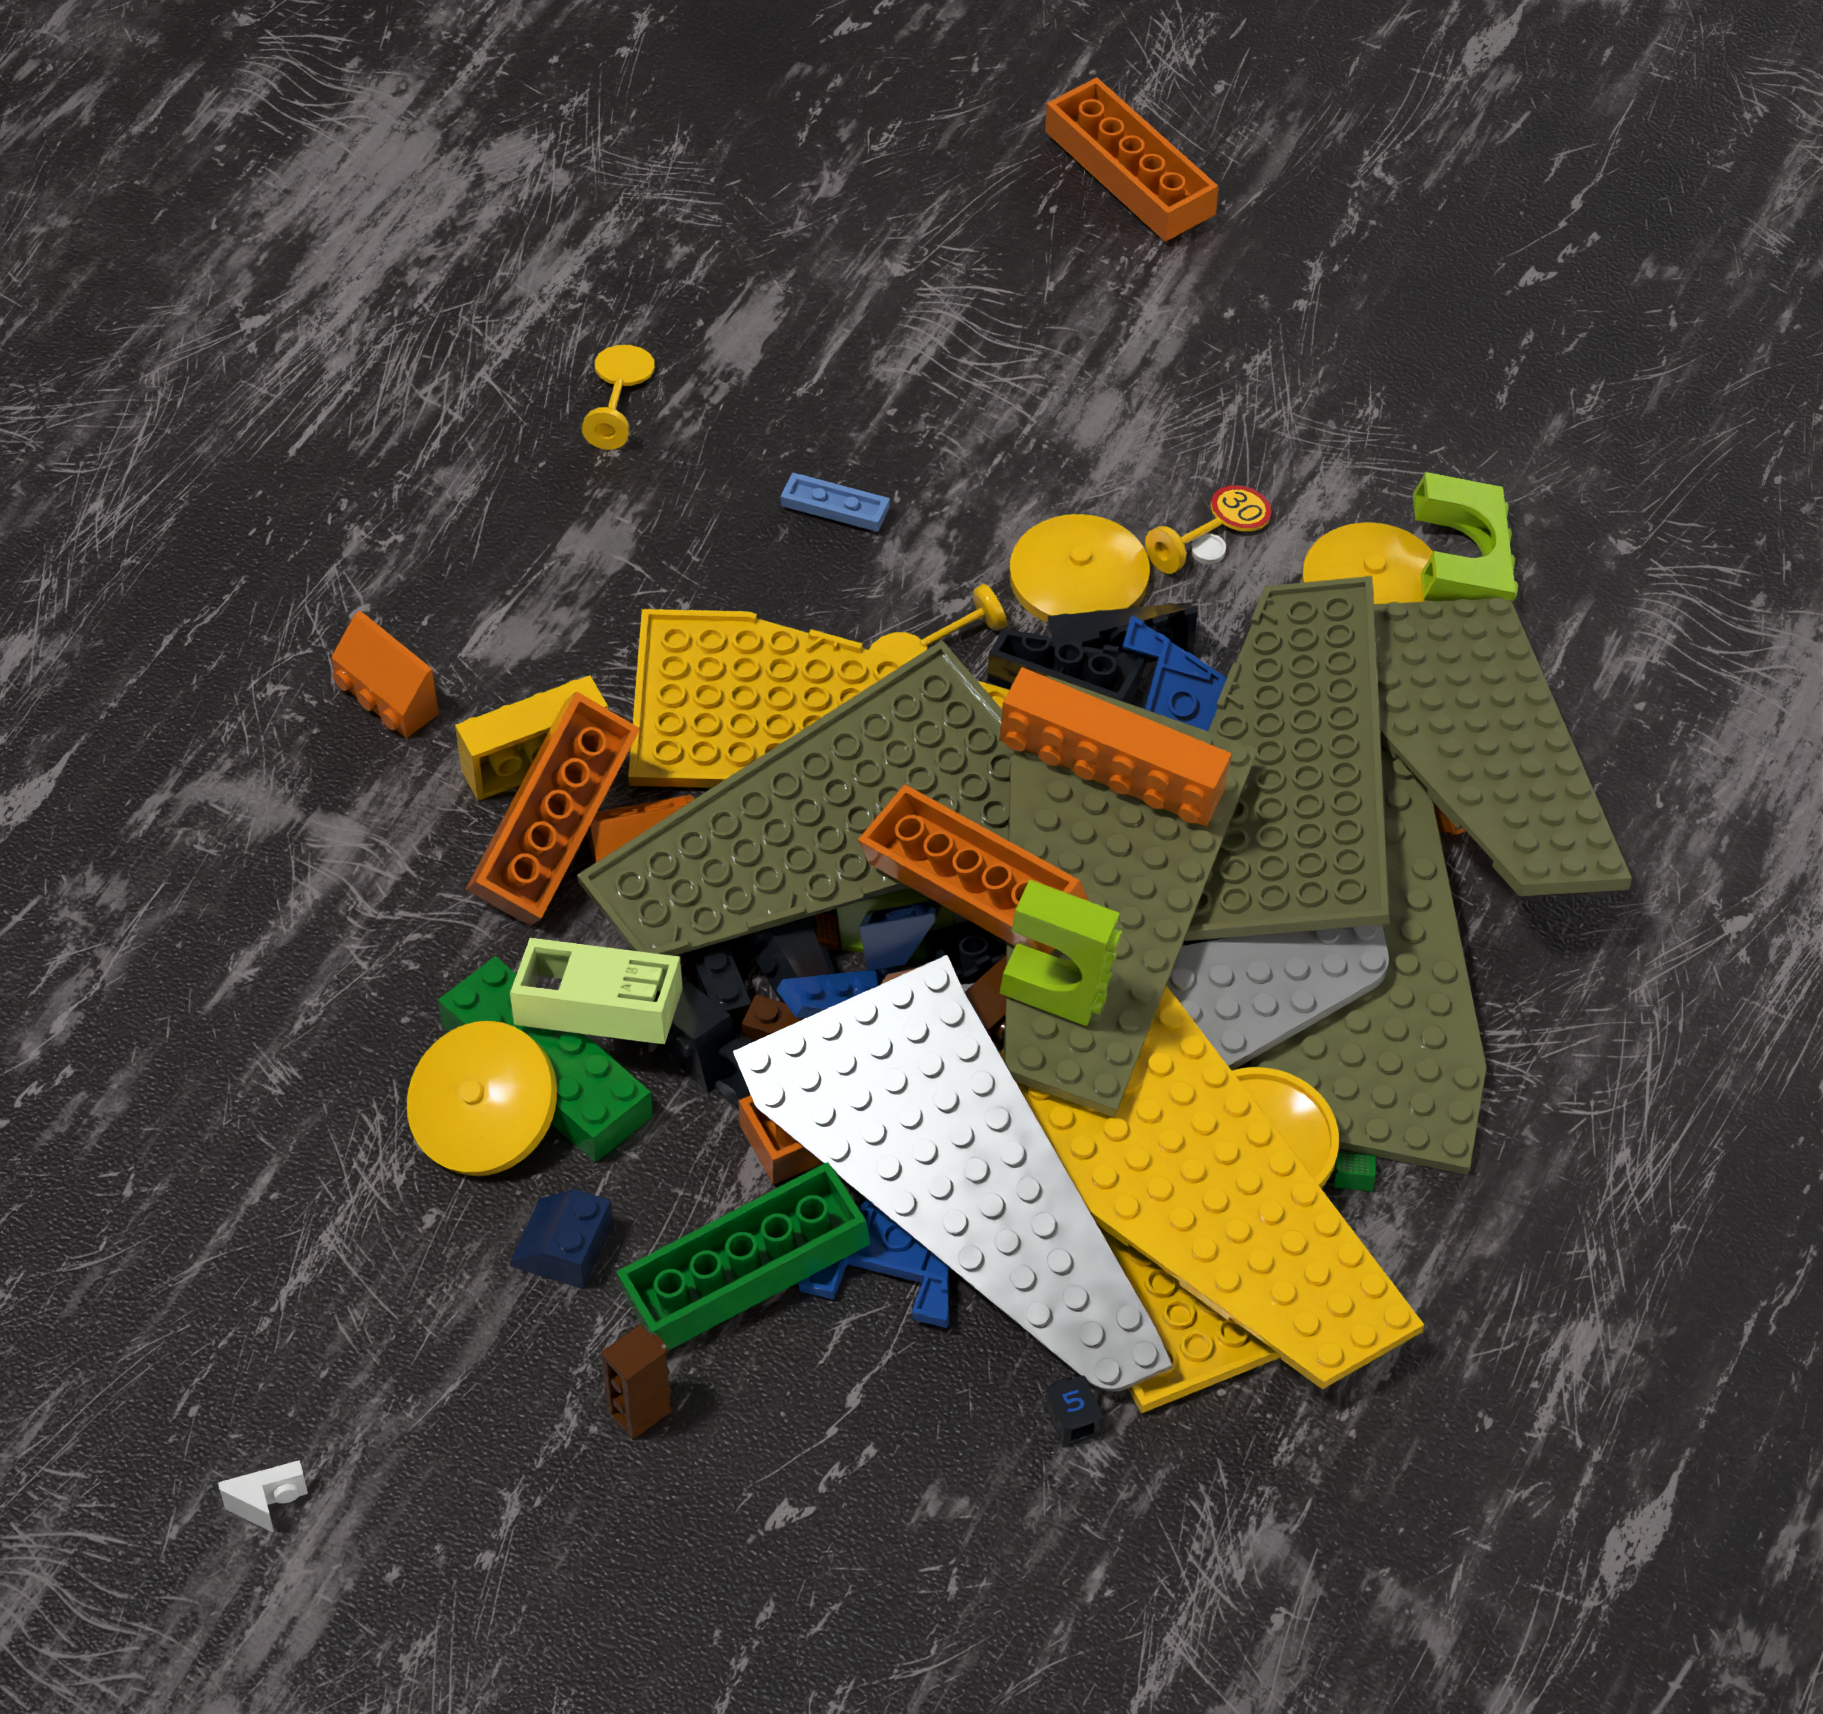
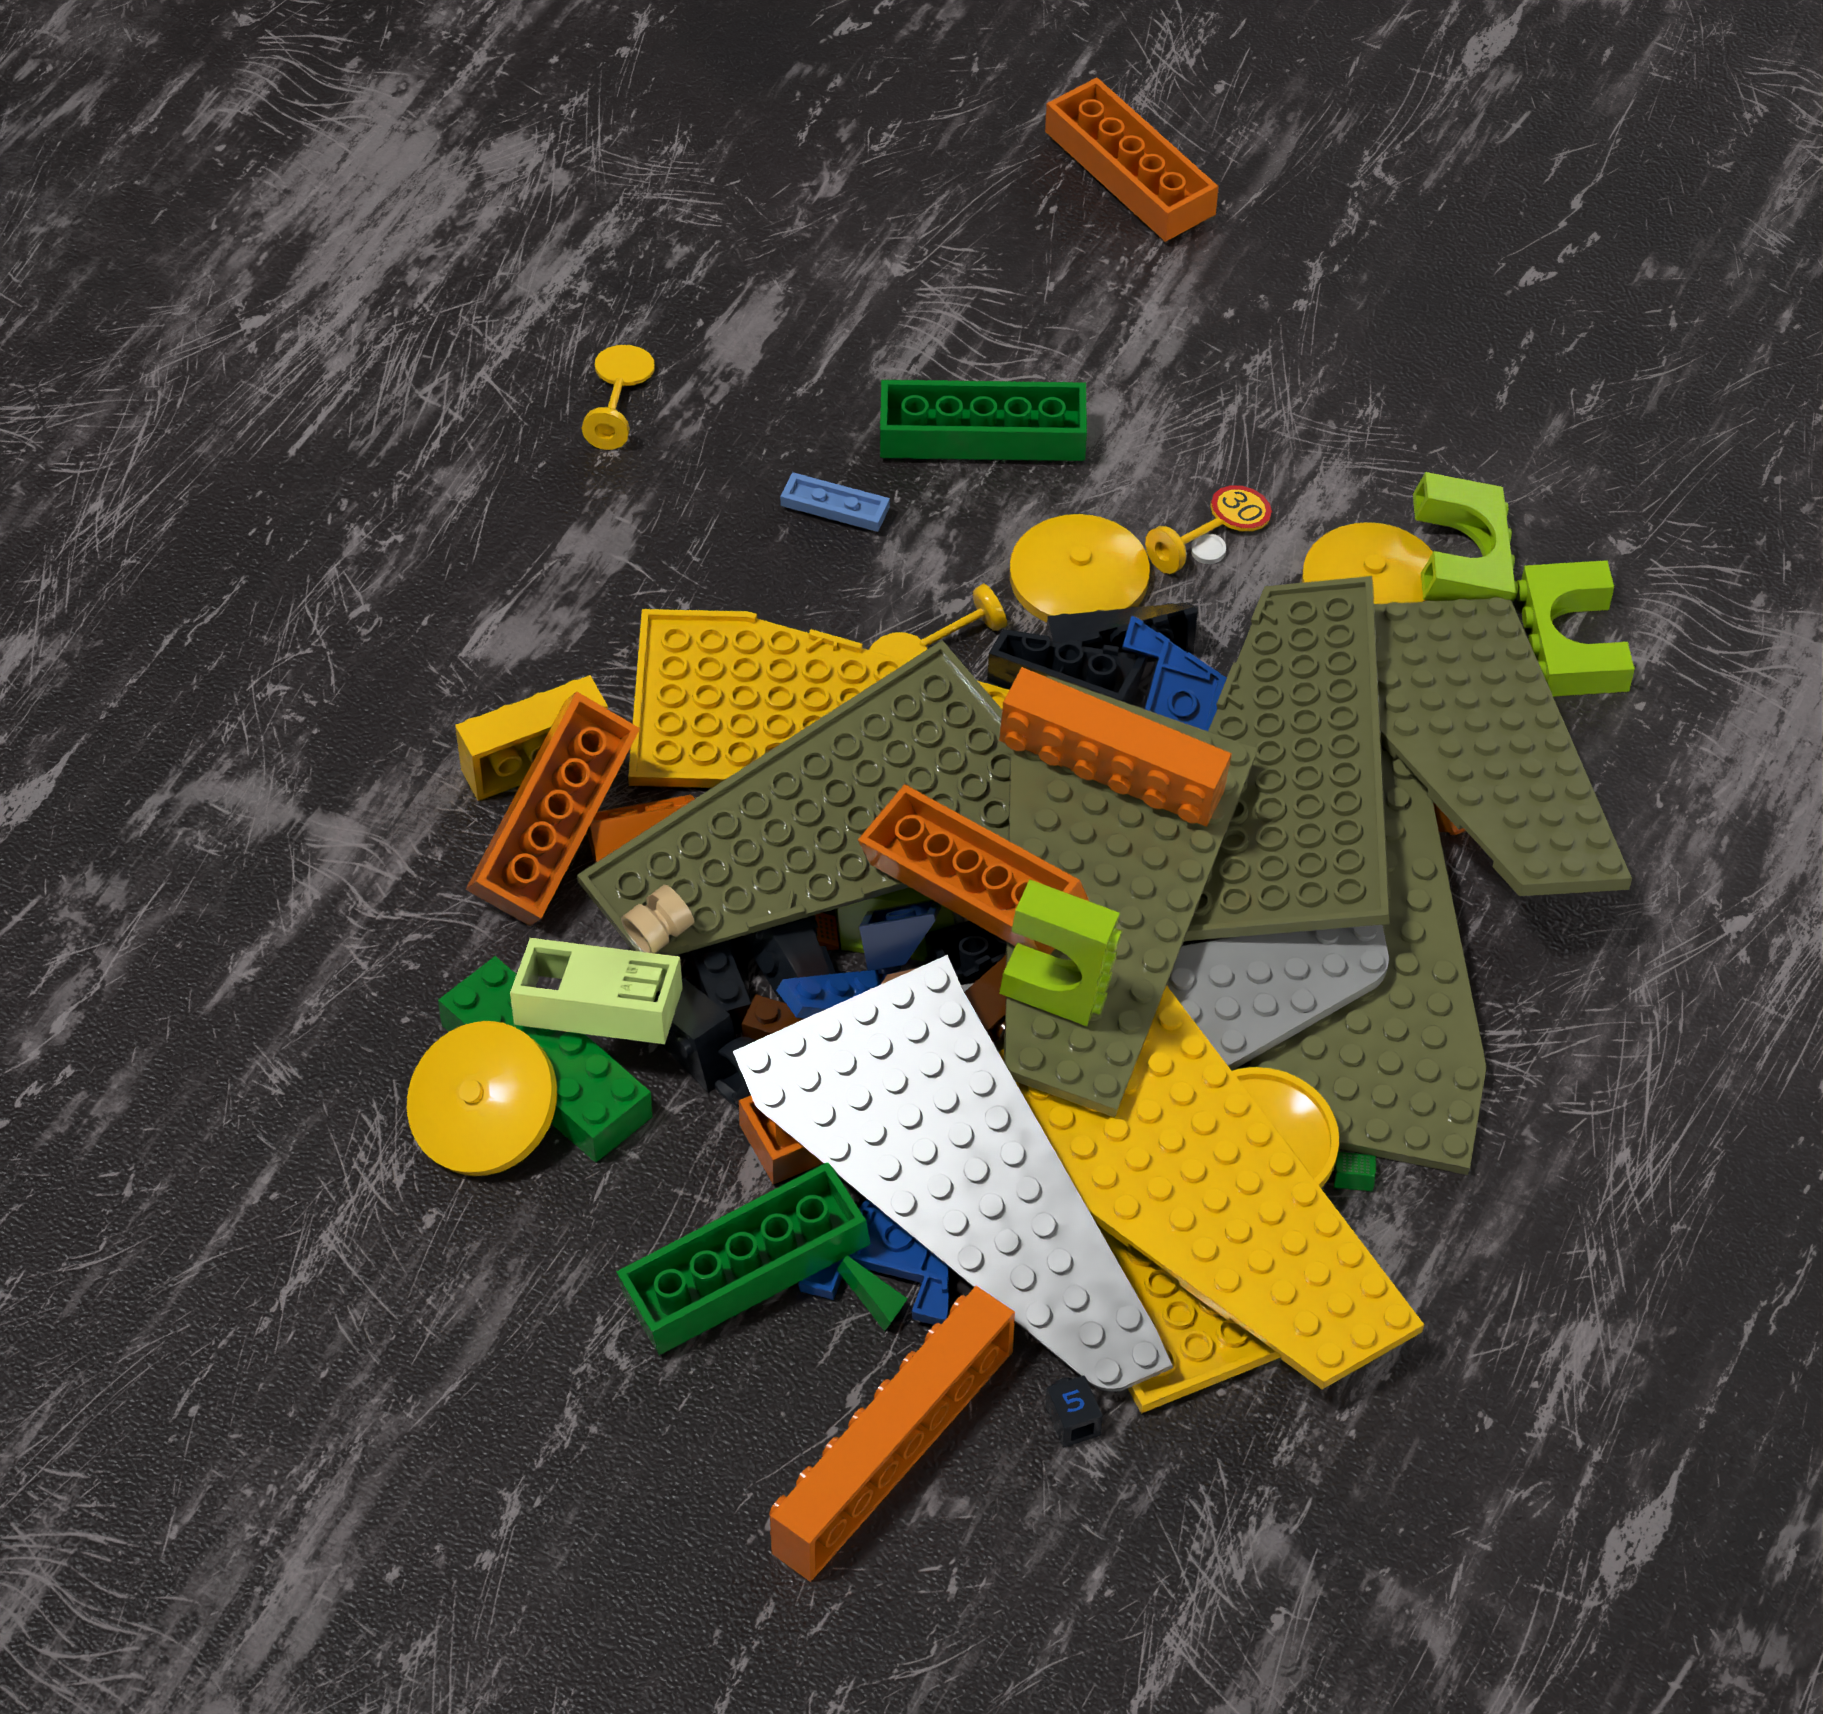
(252, 1493): white slope -> none
(385, 676): orange slope -> none
(565, 1237): dark blue slope -> none
(636, 1381): reddish brown brick -> none
(662, 916): none -> tan wheel
(875, 1294): none -> green piece
(891, 1433): none -> orange brick
(983, 420): none -> green brick
(1567, 664): none -> lime arch

